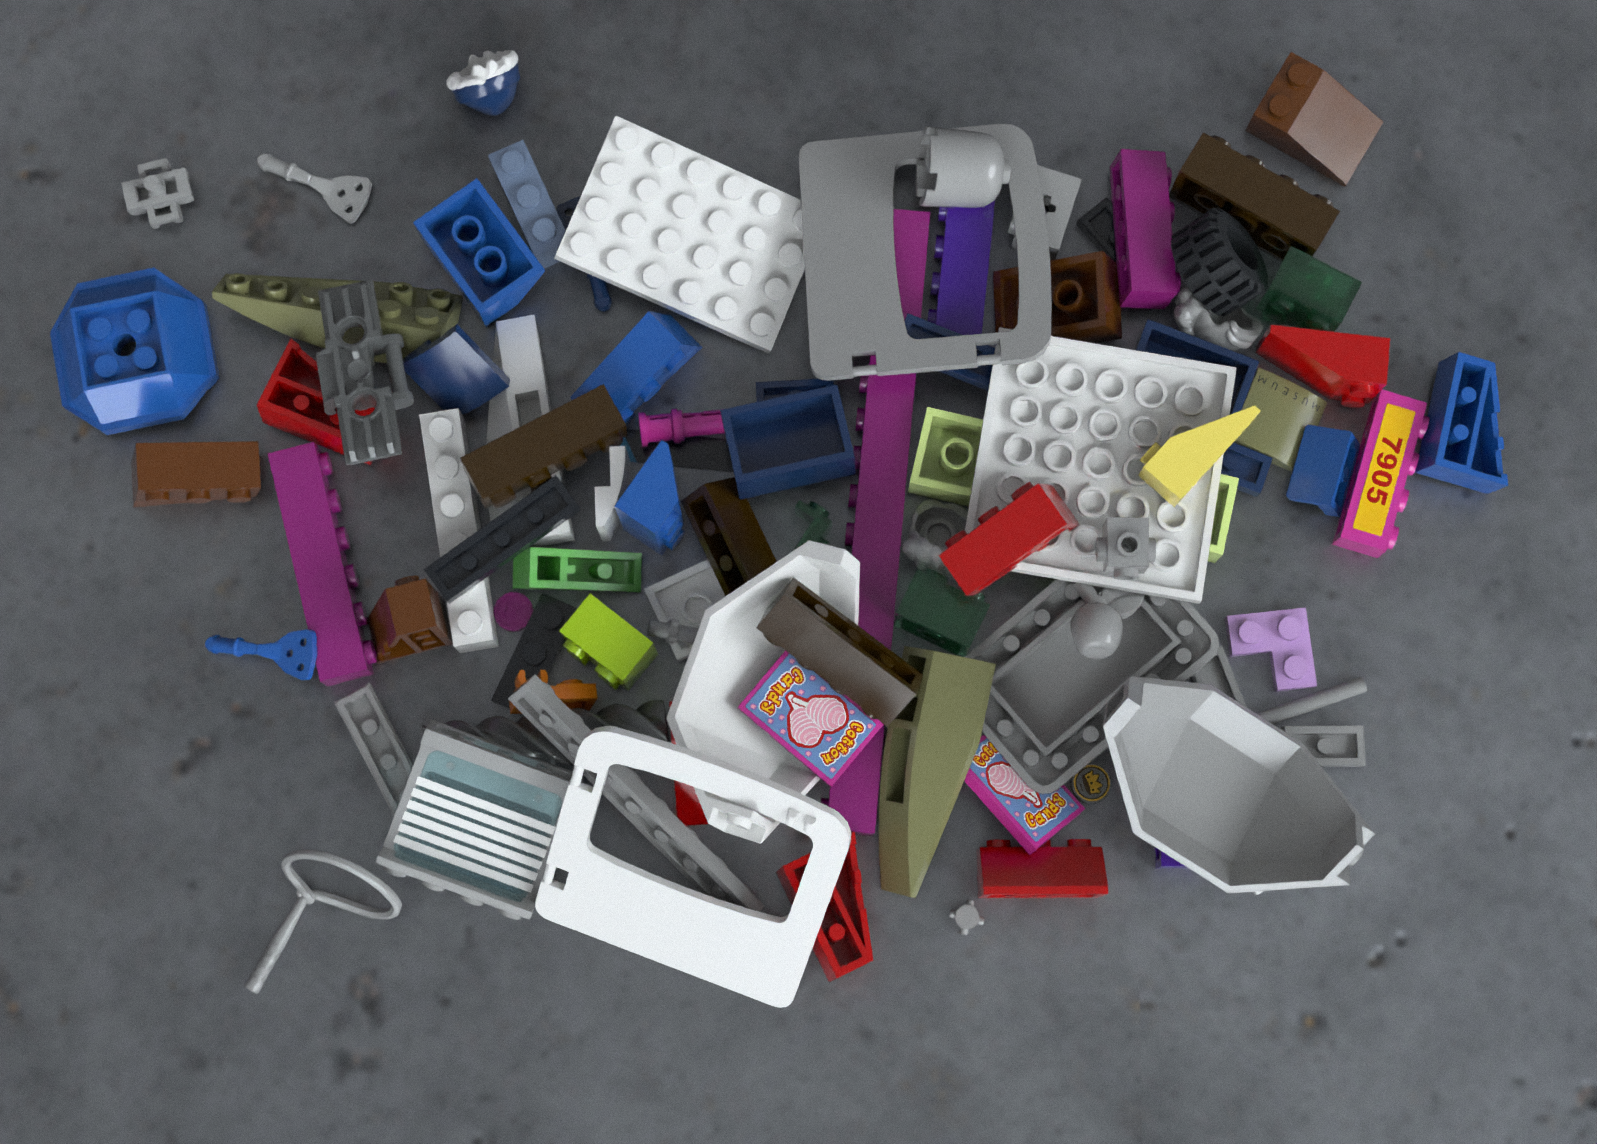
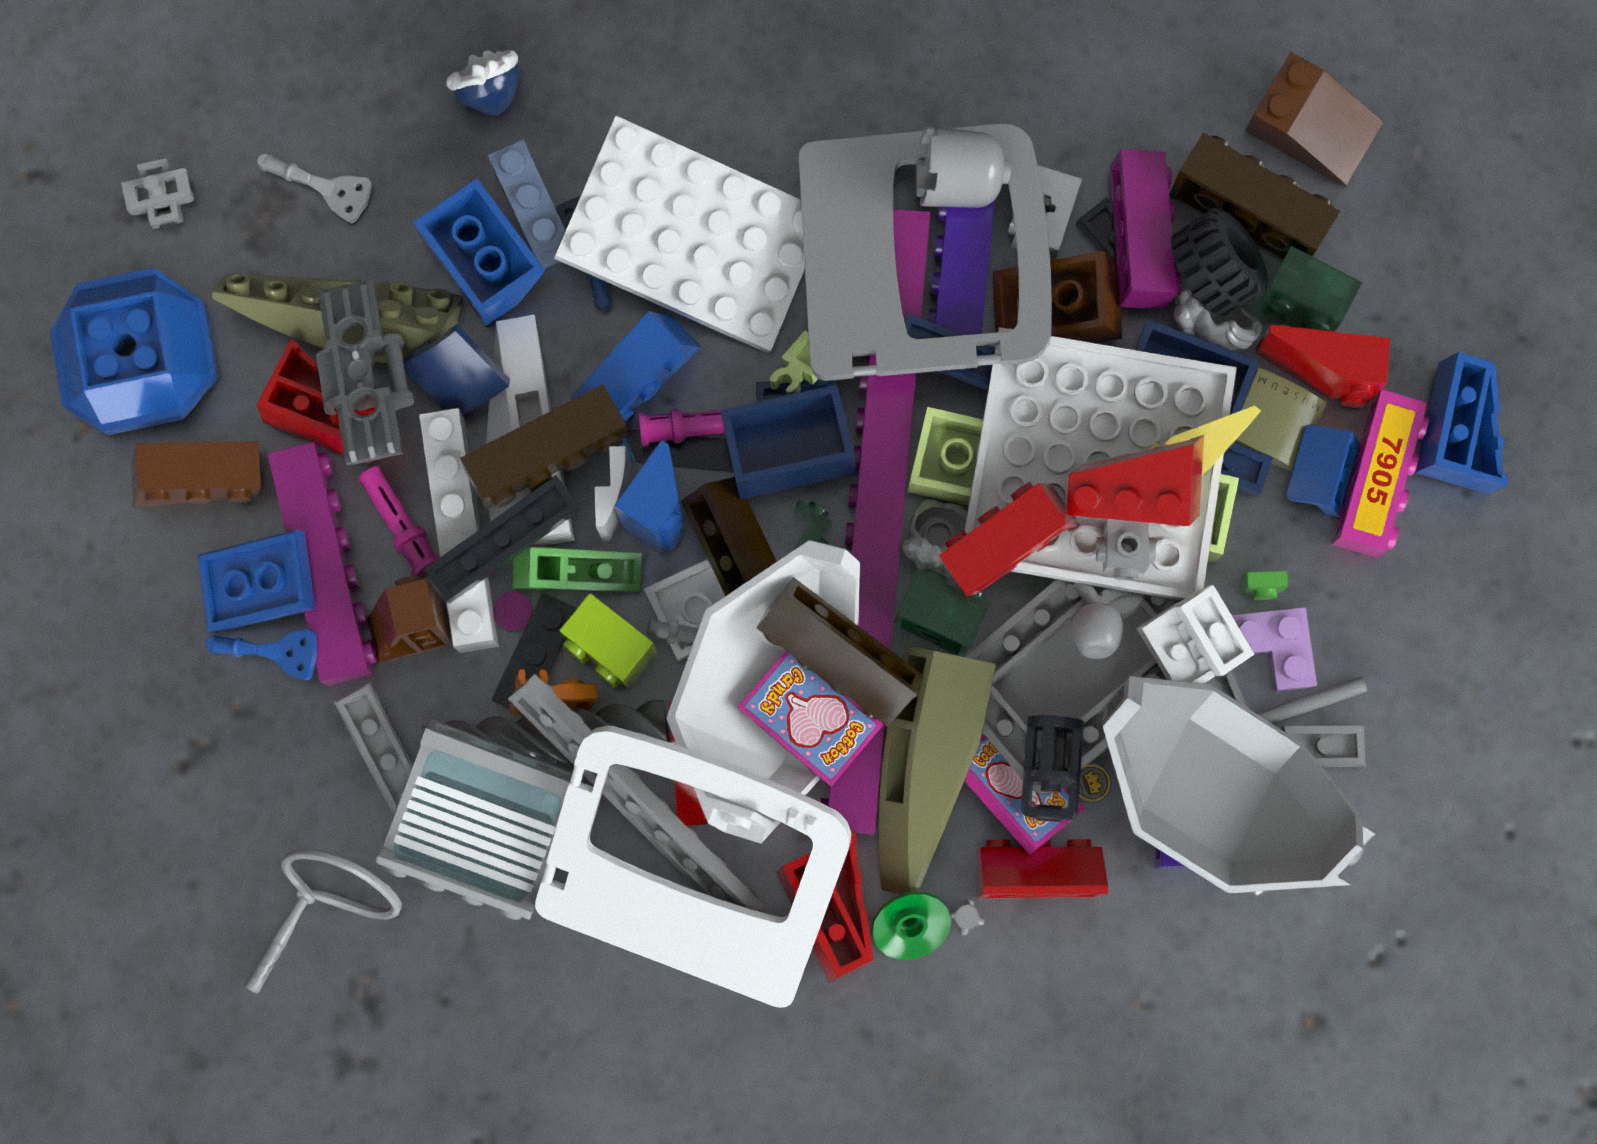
(256, 581): none -> blue tile
(408, 537): none -> dark pink pin
(797, 366): none -> yellowish green plate
(911, 925): none -> green dish
(1052, 772): none -> black piece
(1142, 486): none -> red wedge
(1196, 638): none -> white slope
(1264, 584): none -> bright green plate

